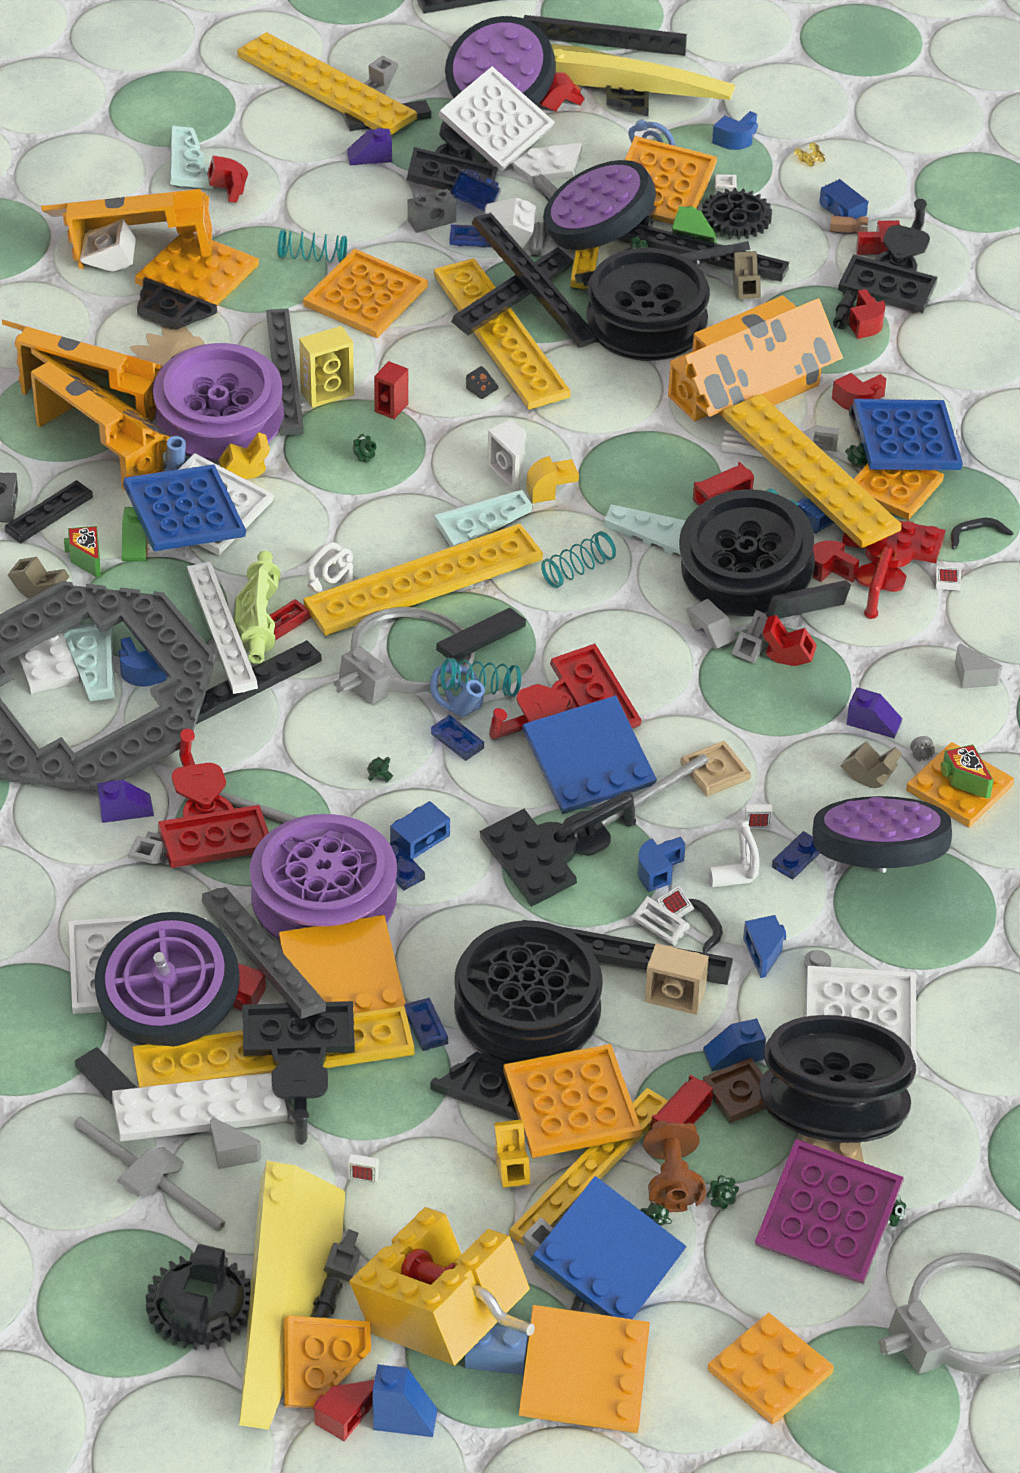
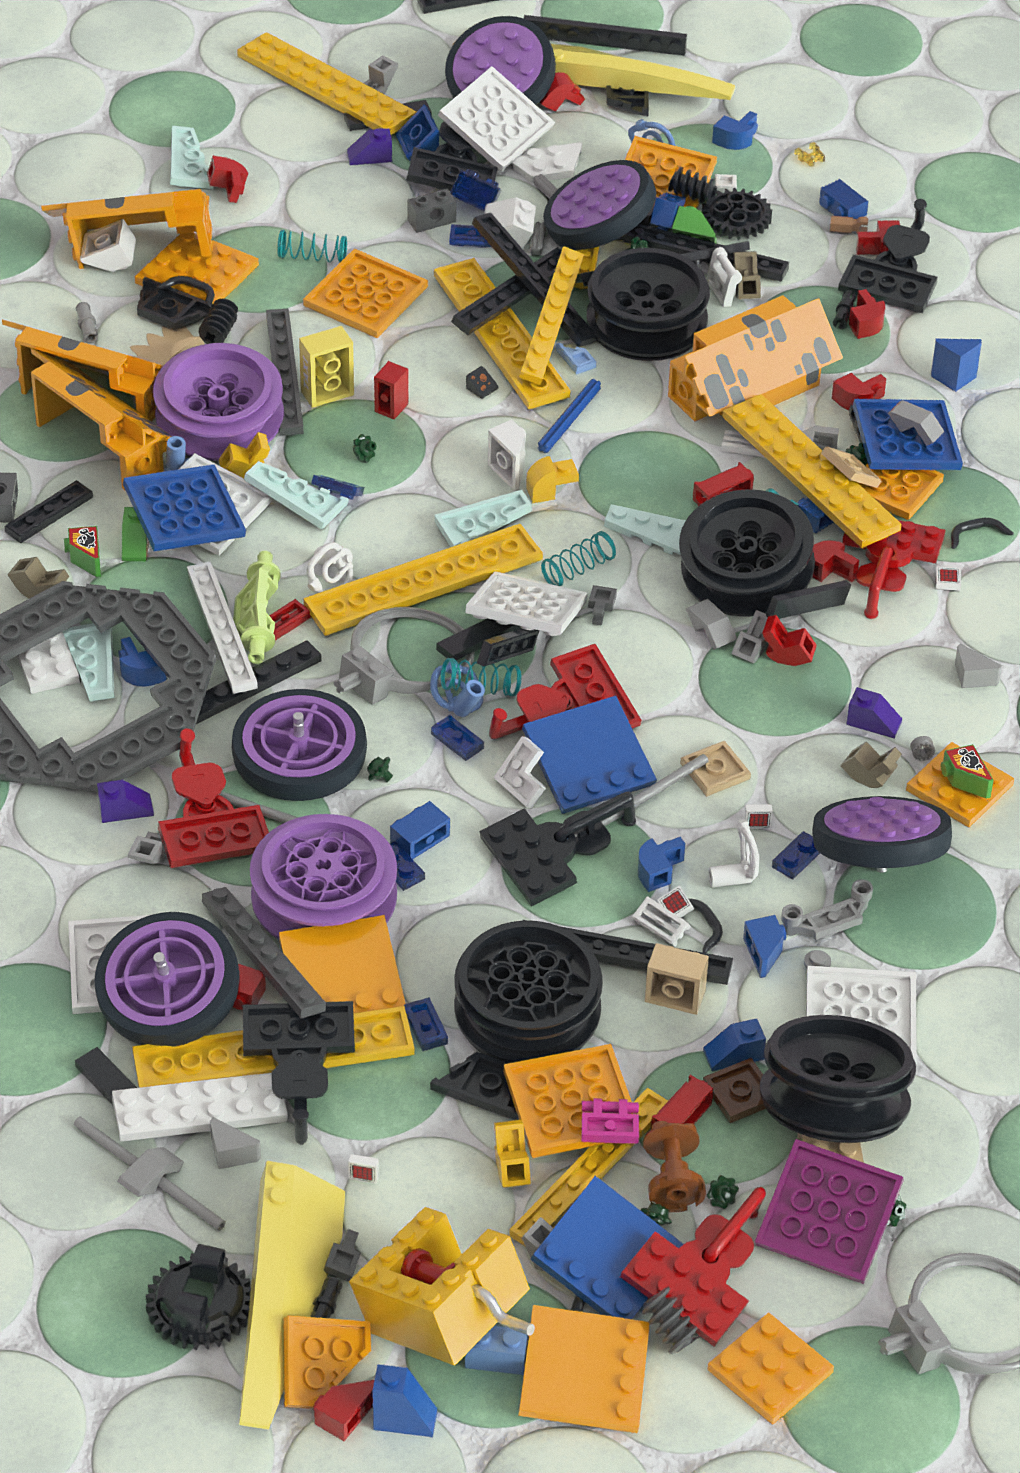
(86, 322): none -> light grey pin
(192, 282): none -> black animal
(218, 321): none -> black piece
(299, 744): none -> wheel
(310, 503): none -> light aqua wing
(347, 489): none -> clear blue plate
(419, 132): none -> blue slope
(507, 646): none -> black tile
(516, 770): none -> white plate
(526, 603): none -> white plate
(551, 316): none -> yellow plate
(569, 416): none -> blue axle
(578, 358): none -> light blue tile
(601, 600): none -> dark grey plate
(610, 1121): none -> dark pink plate
(665, 210): none -> blue slope
(670, 1321): none -> dark grey piece
(693, 187): none -> black piece
(700, 1269): none -> red plate
(721, 284): none -> white plate
(831, 918): none -> light grey plate
(851, 467): none -> tan tile
(909, 415): none -> light grey slope
(955, 361): none -> blue slope

